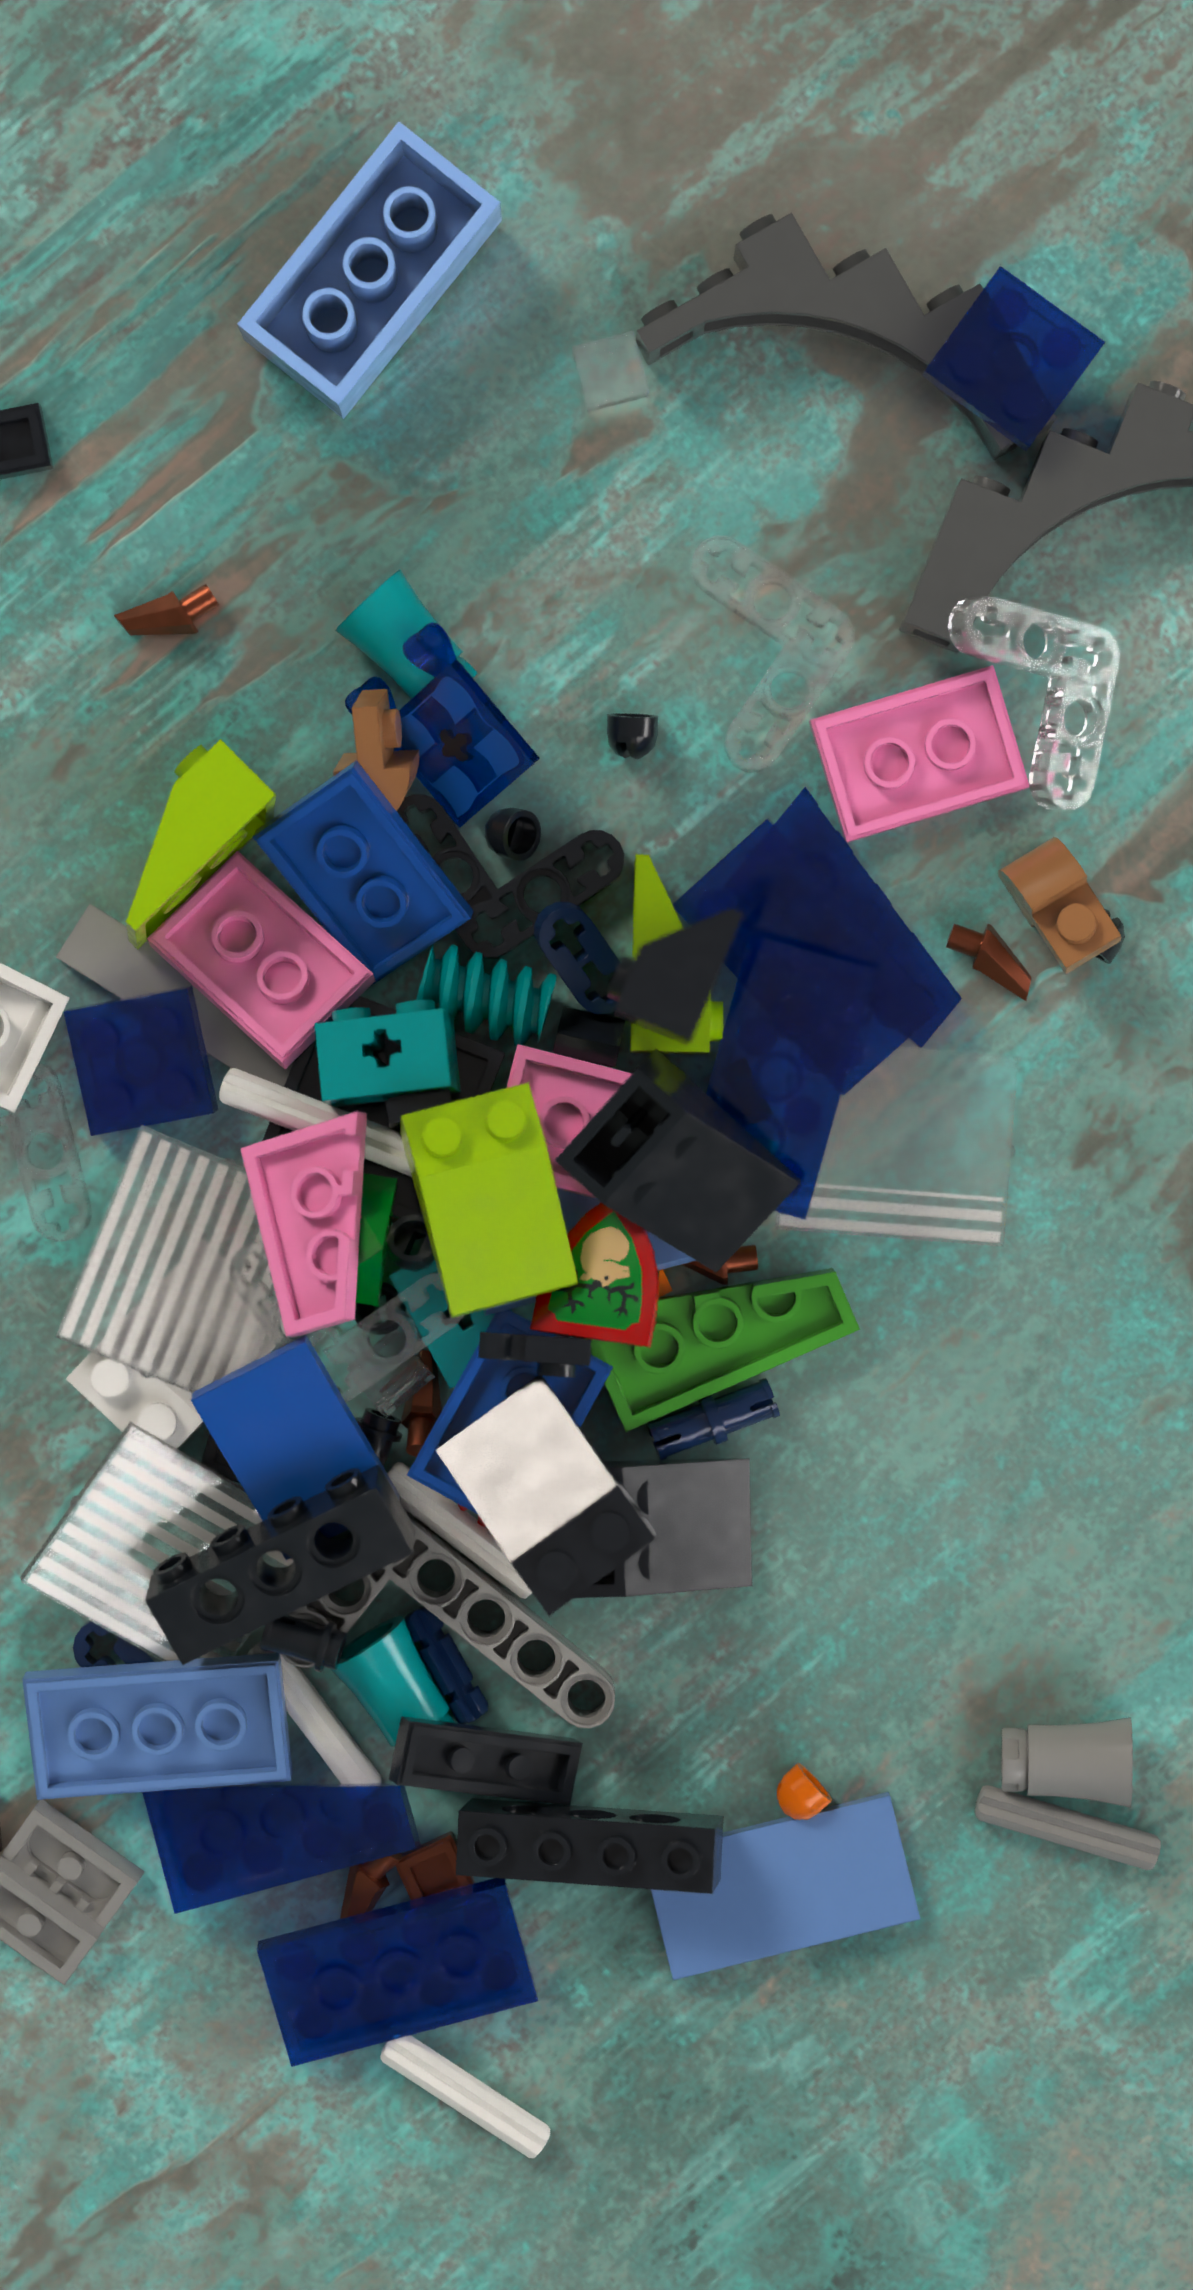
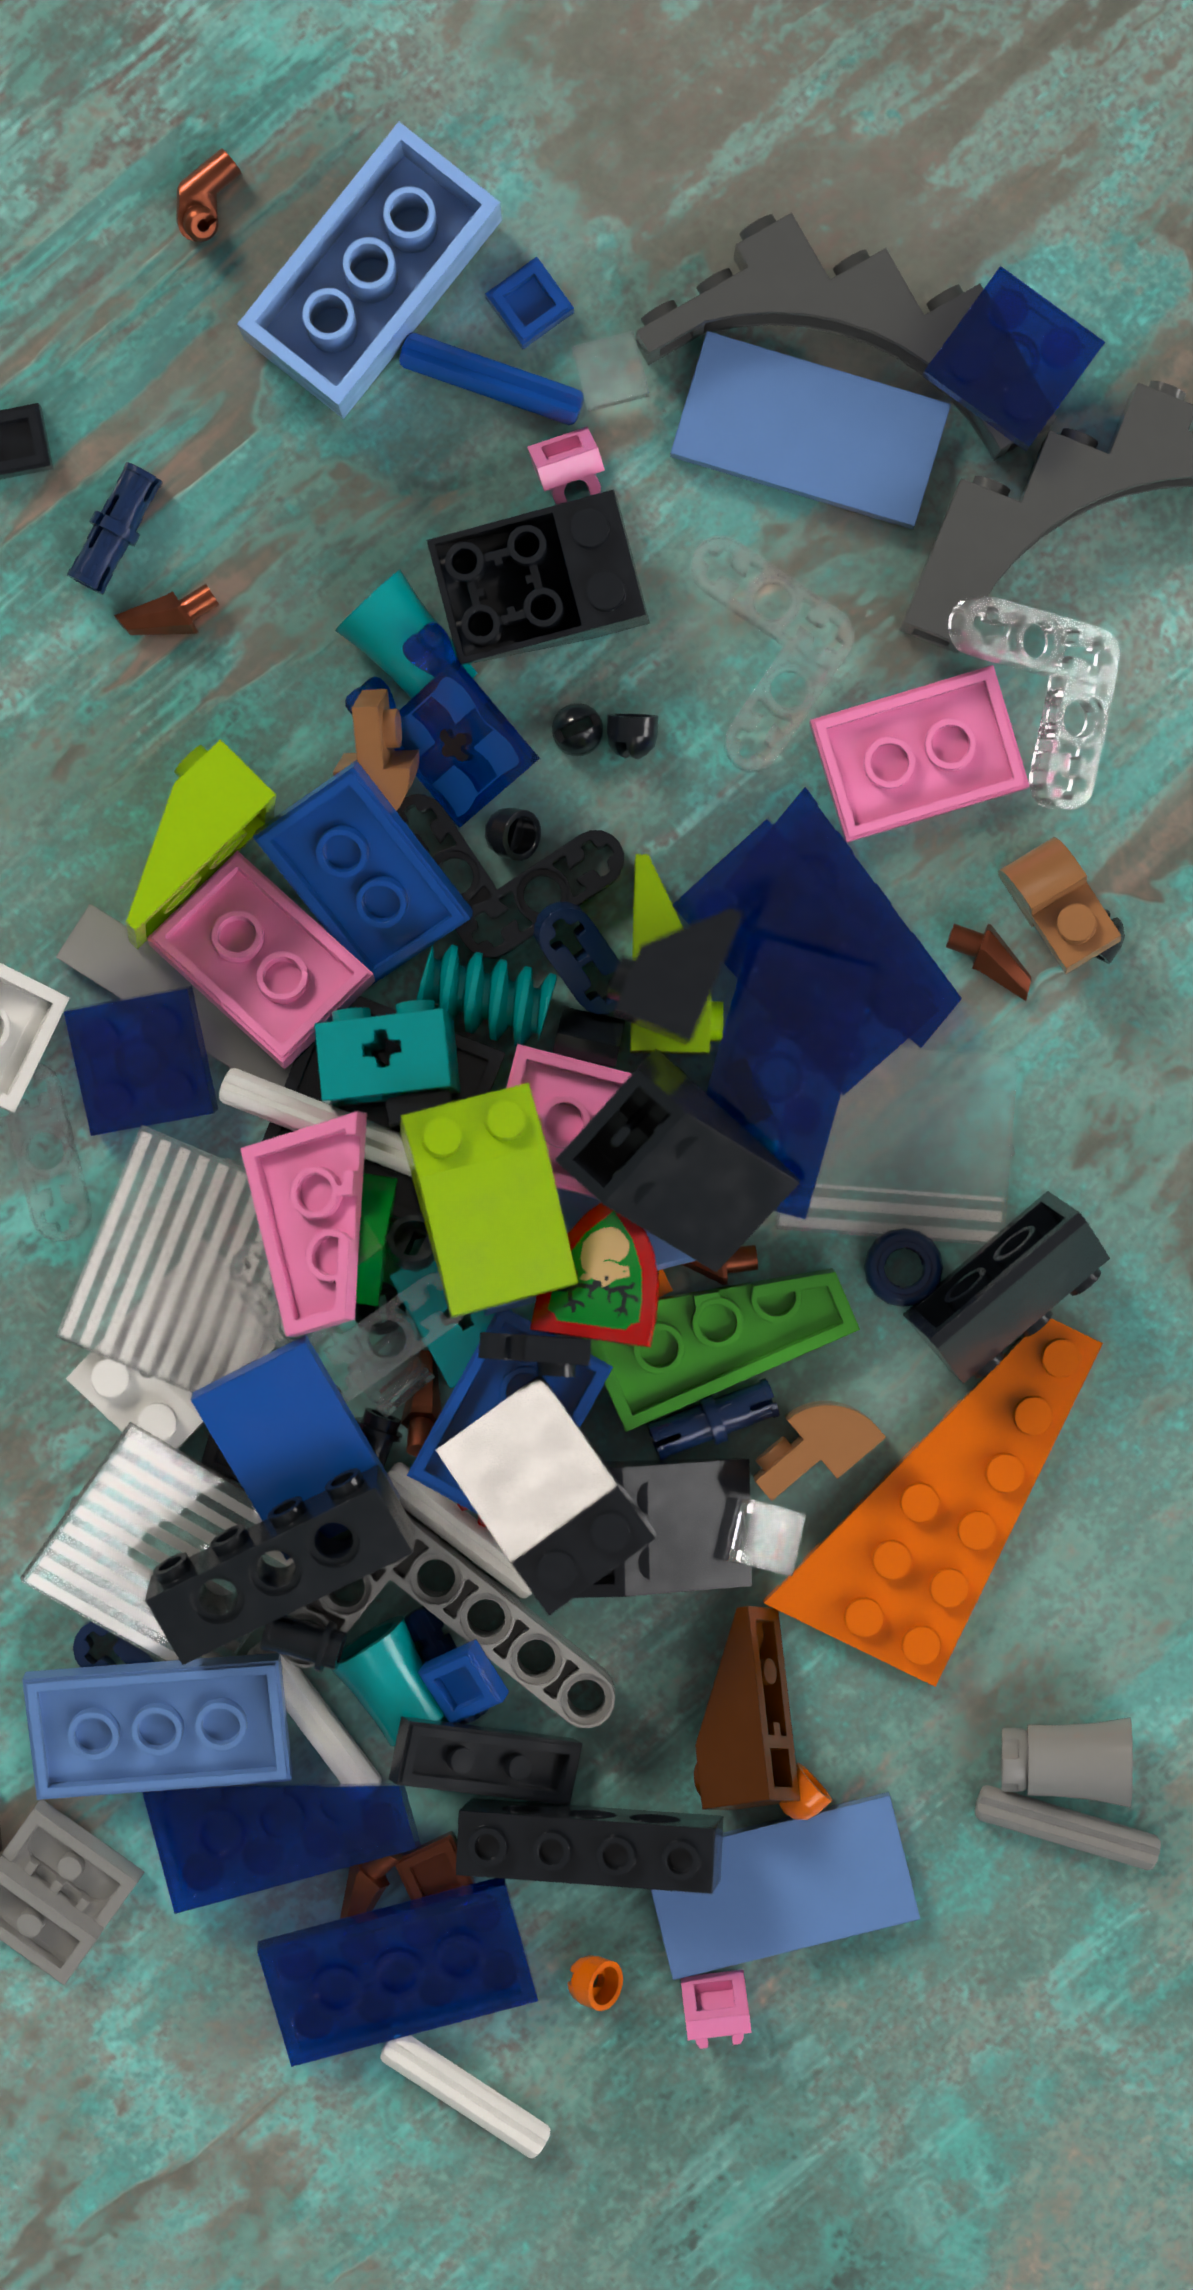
(114, 528): none -> dark blue pin
(198, 196): none -> copper arm
(463, 1682): none -> blue tile
(491, 378): none -> blue axle
(529, 303): none -> blue tile
(539, 580): none -> black slope
(566, 460): none -> bright pink tile
(583, 741): none -> black hinge
(608, 1986): none -> orange hinge
(716, 2006): none -> bright pink tile
(747, 1727): none -> reddish brown slope
(767, 1537): none -> clear tile
(810, 430): none -> medium blue tile
(827, 1433): none -> medium nougat brick
(884, 1247): none -> dark blue piece
(928, 1534): none -> orange wing
(1009, 1287): none -> black slope

